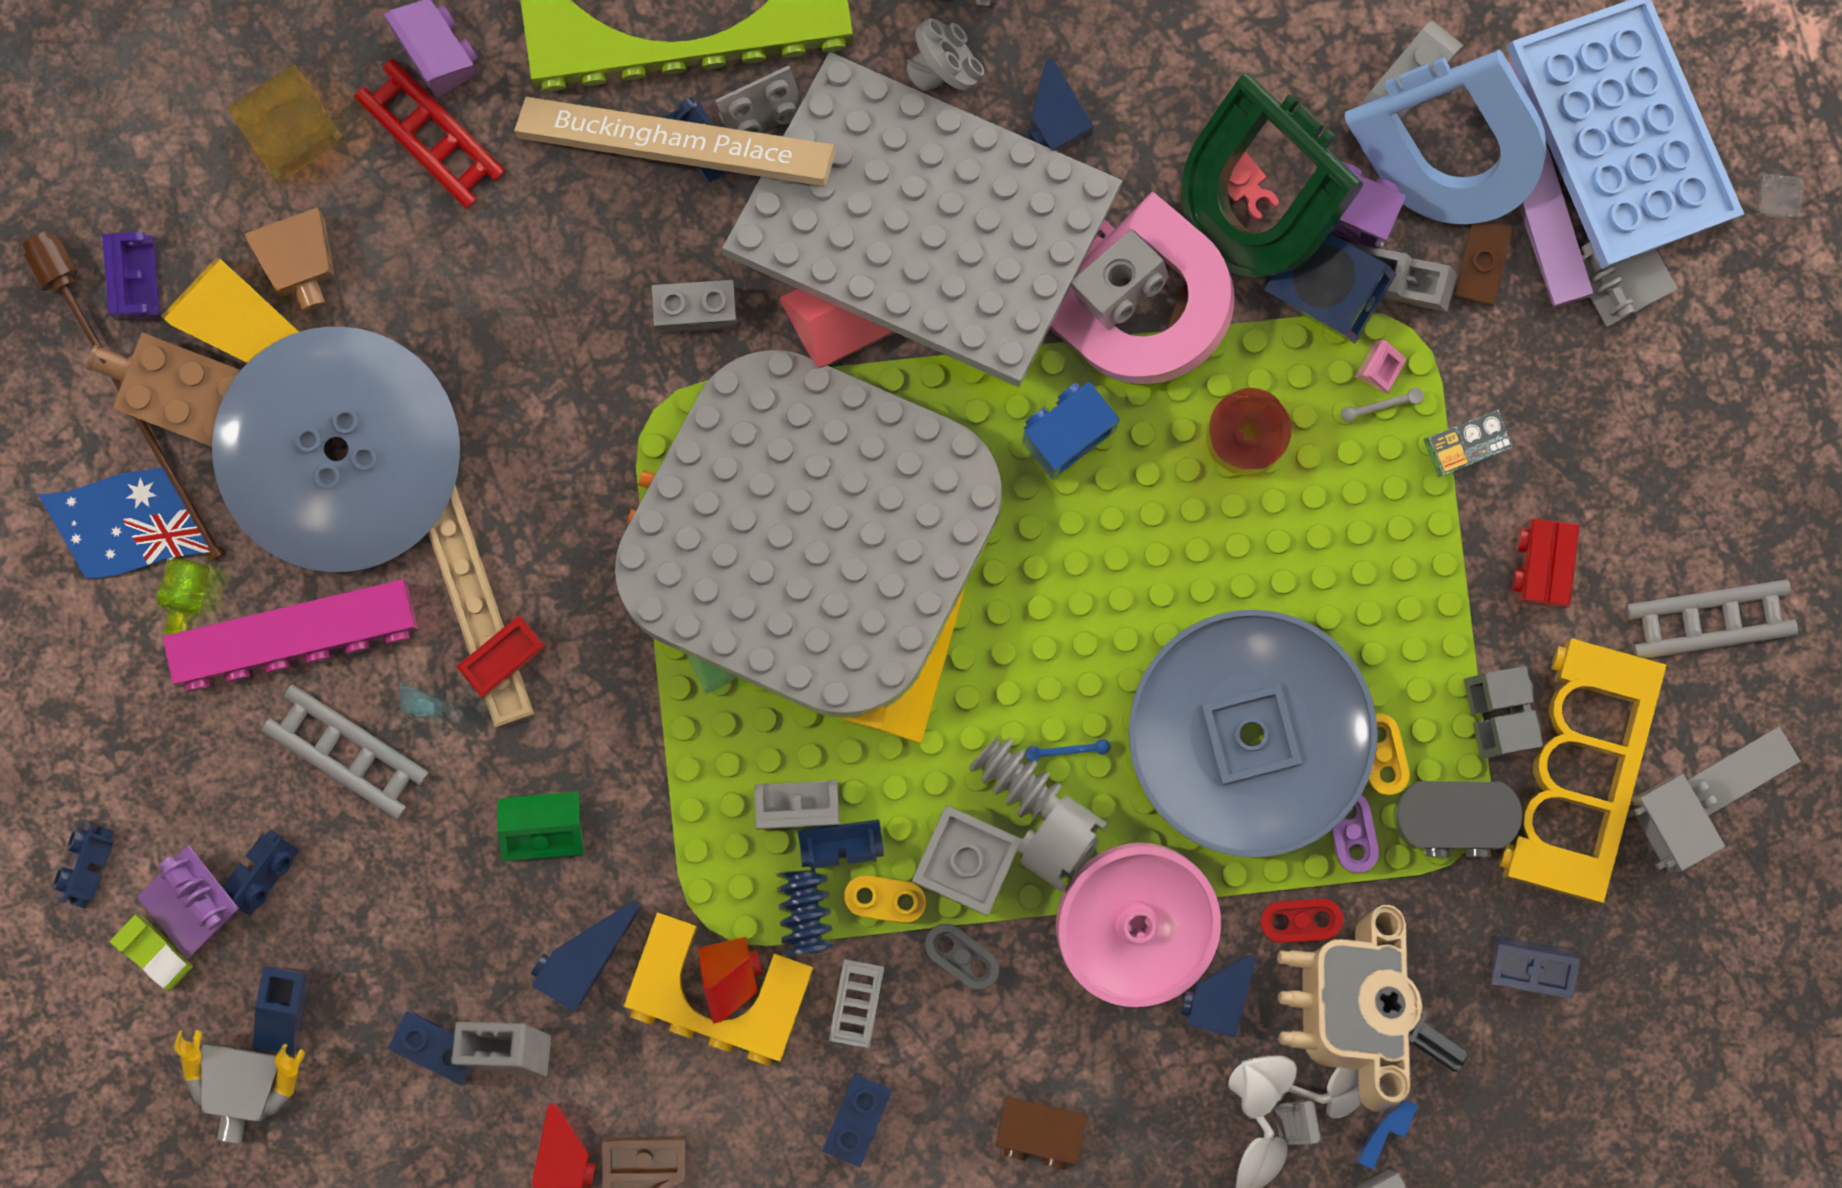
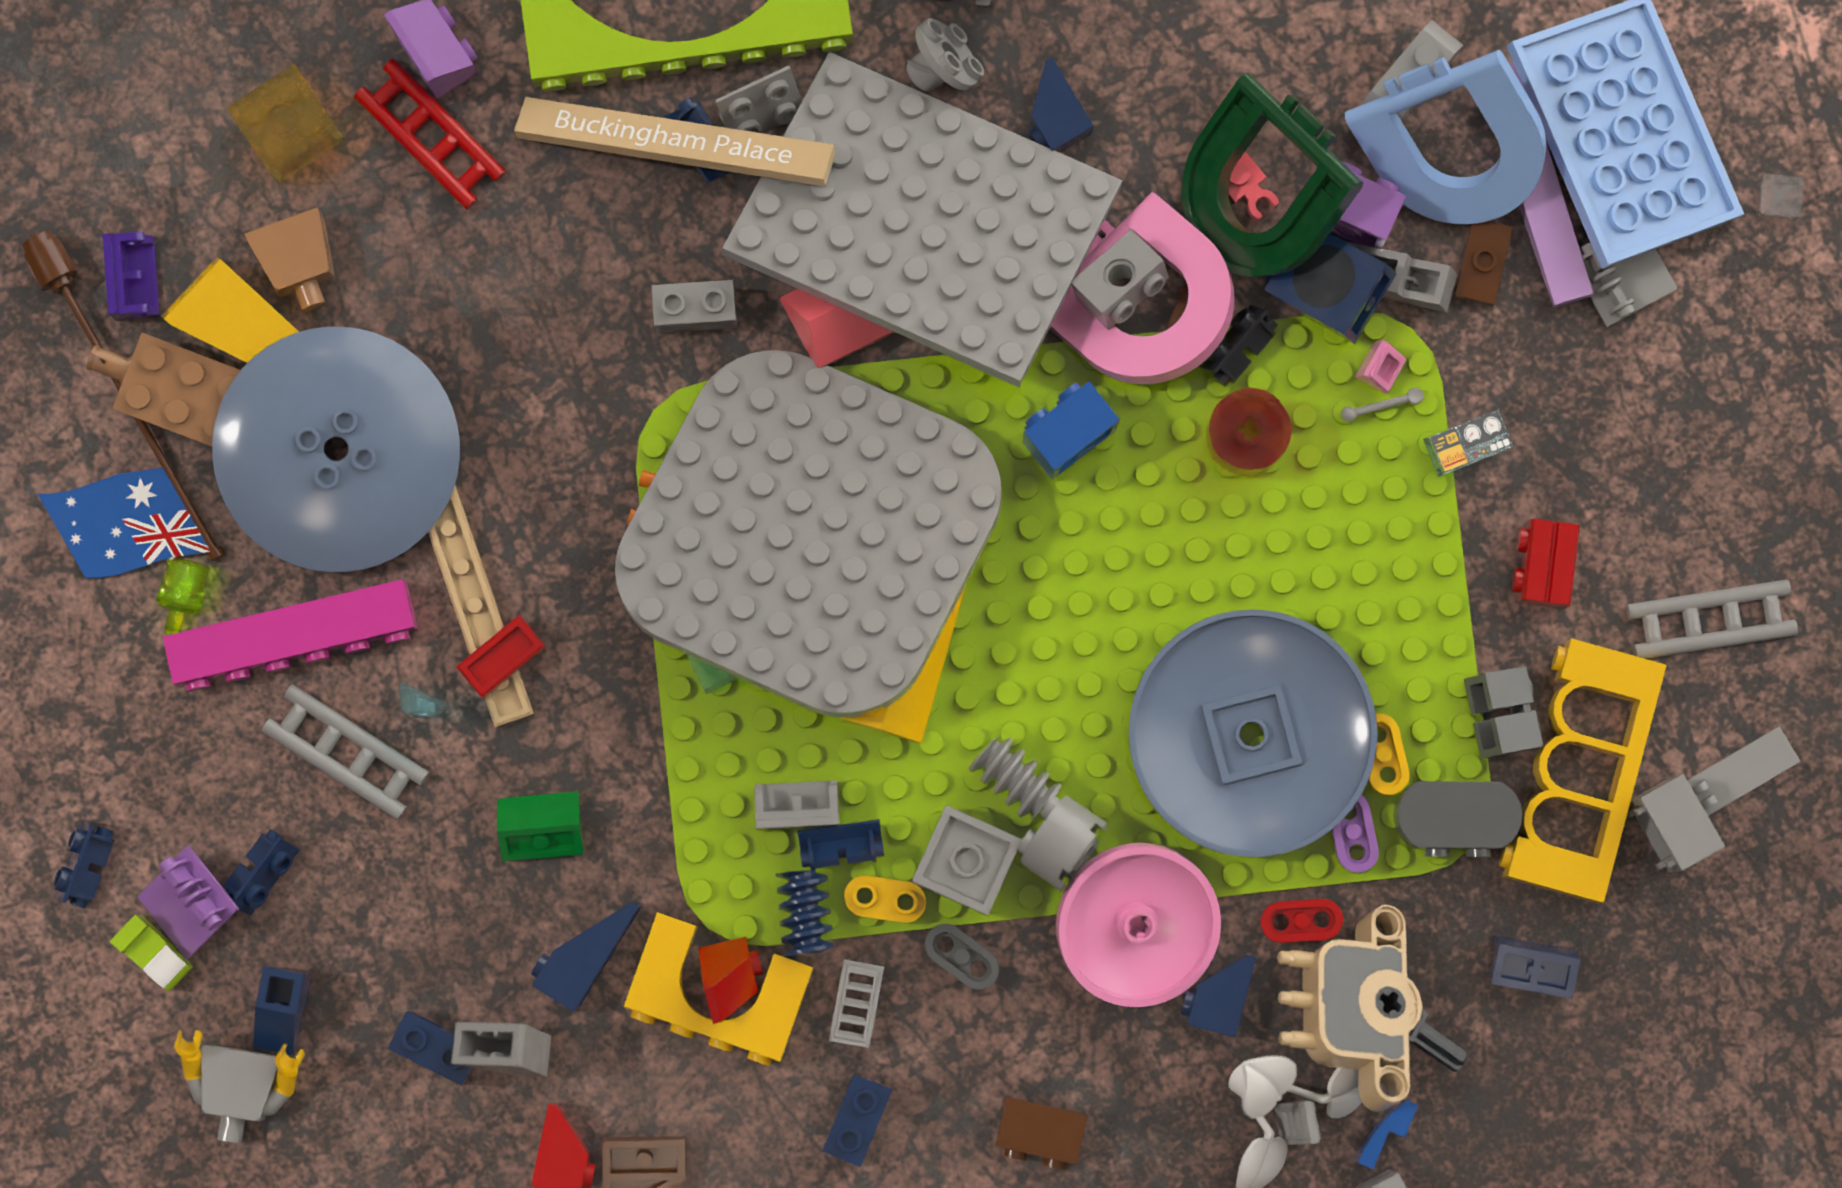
(1101, 746): blue hinge -> none
(1249, 329): none -> black hinge

